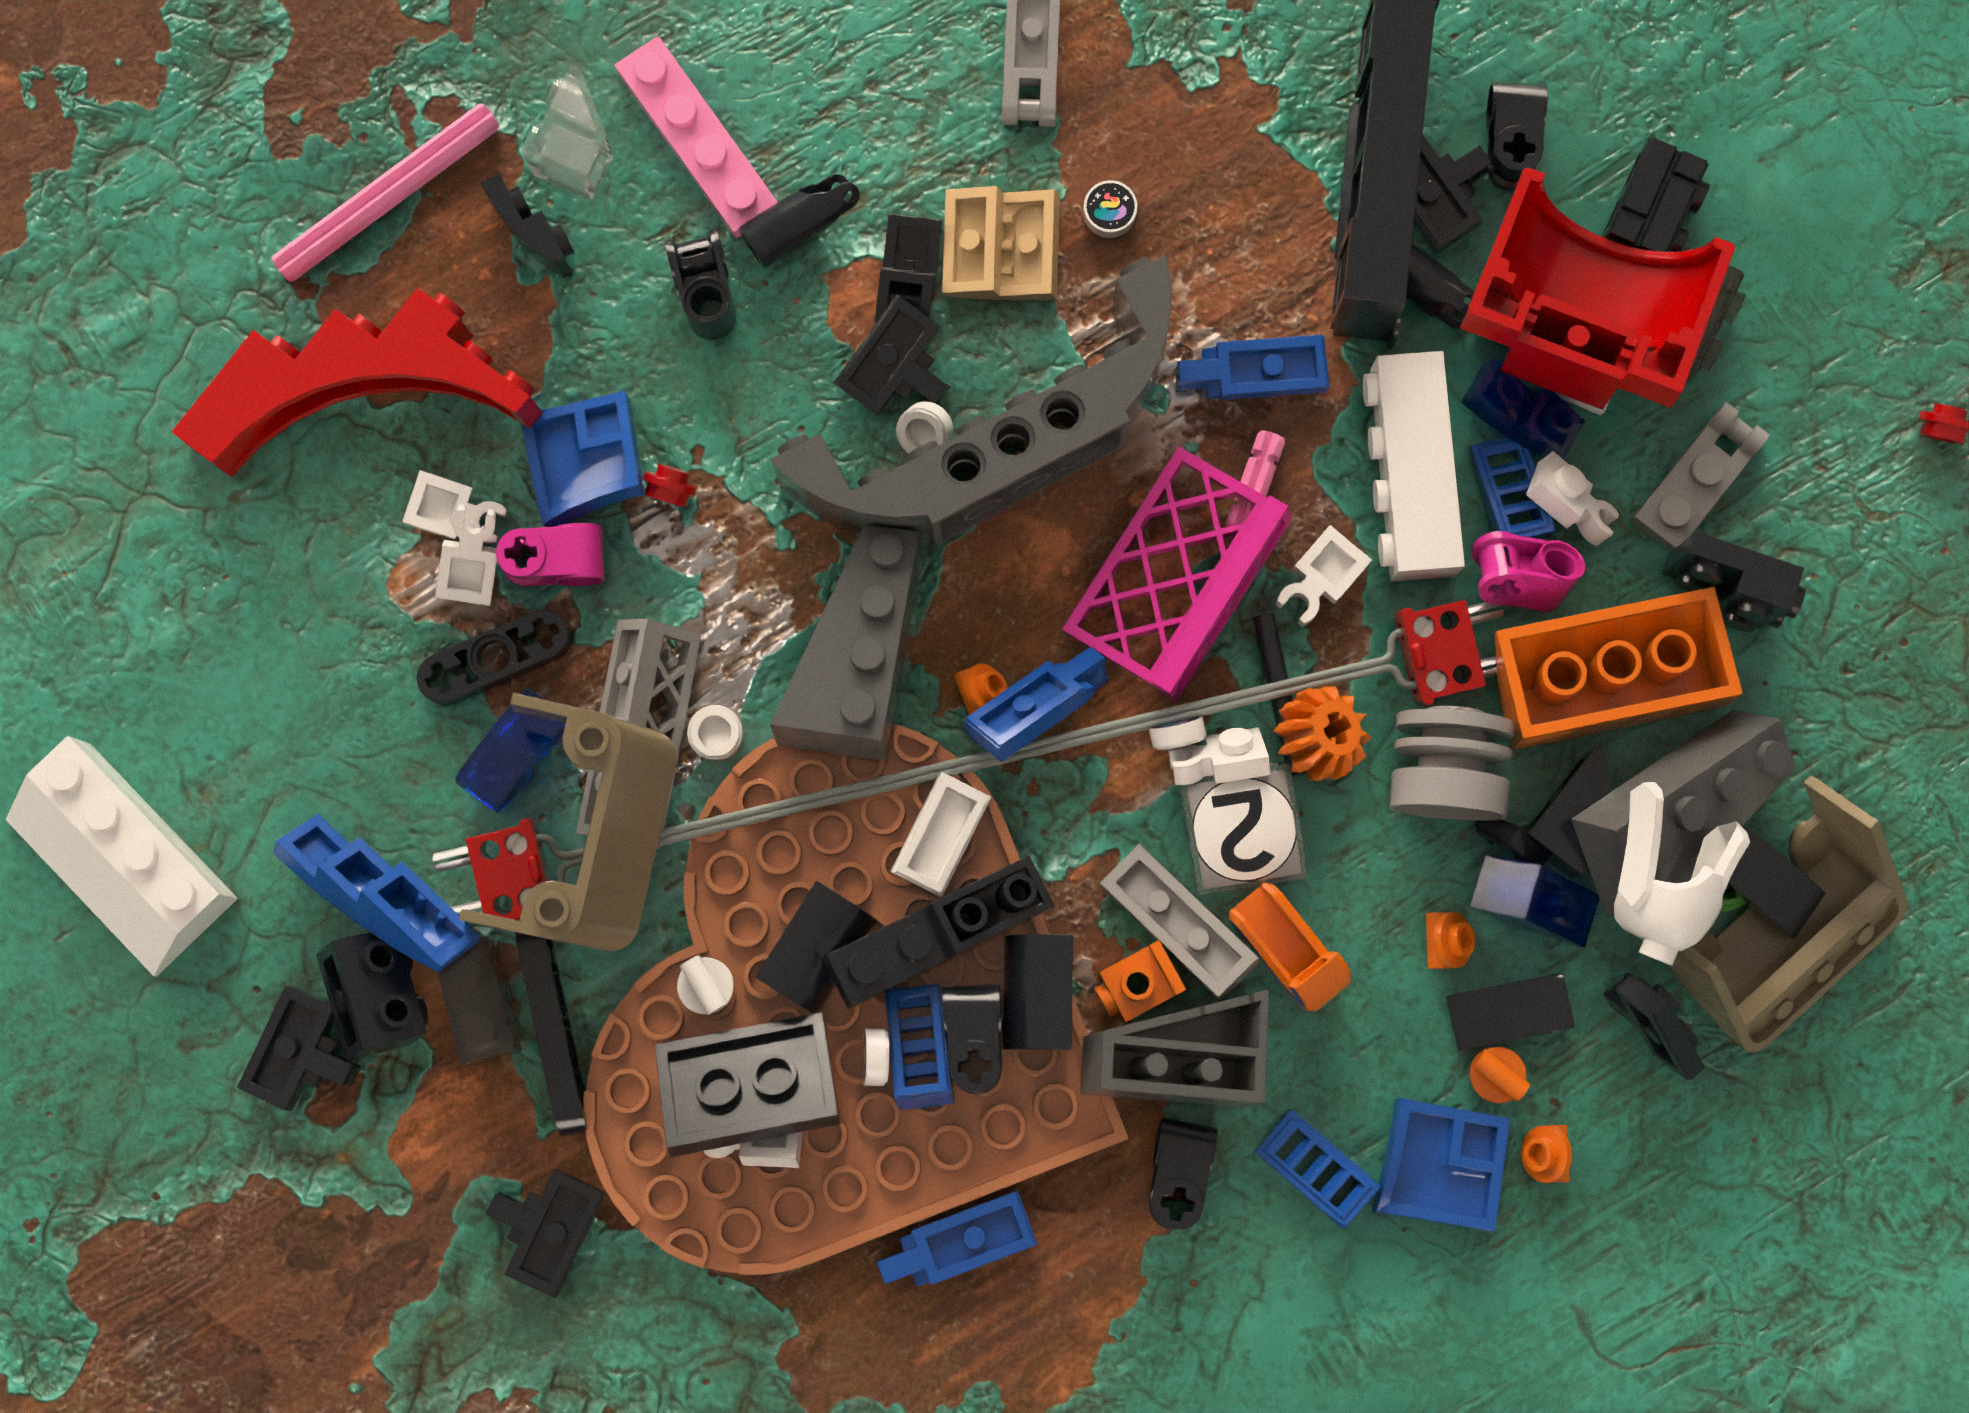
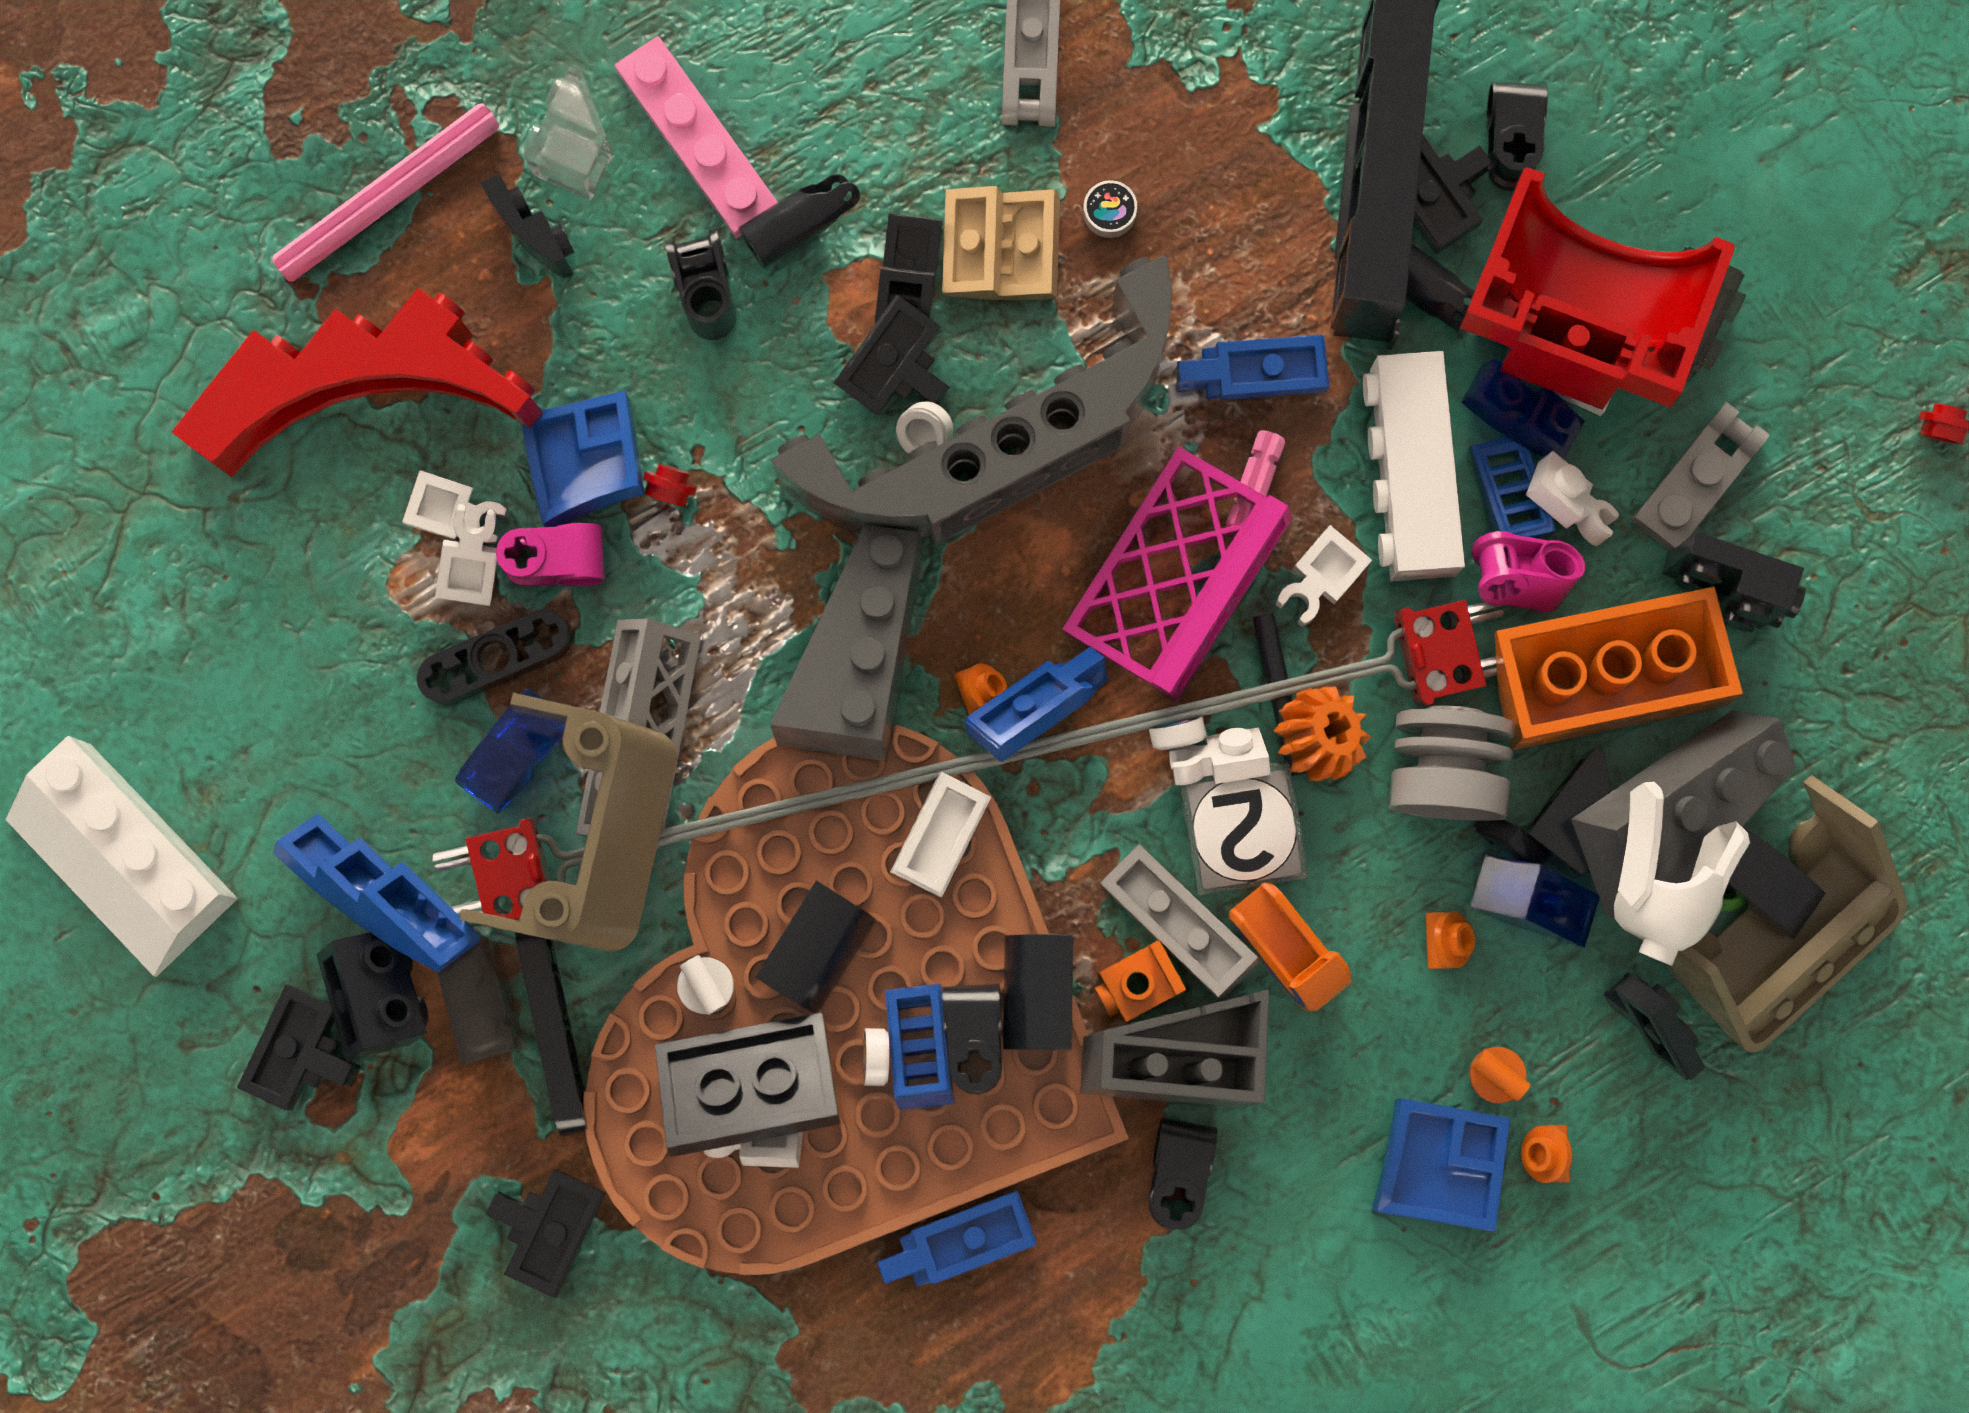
(715, 733): white tile -> none
(938, 932): black slope -> none
(1353, 1202): blue slope -> none
(1510, 1011): black slope -> none
(1657, 198): black brick -> none

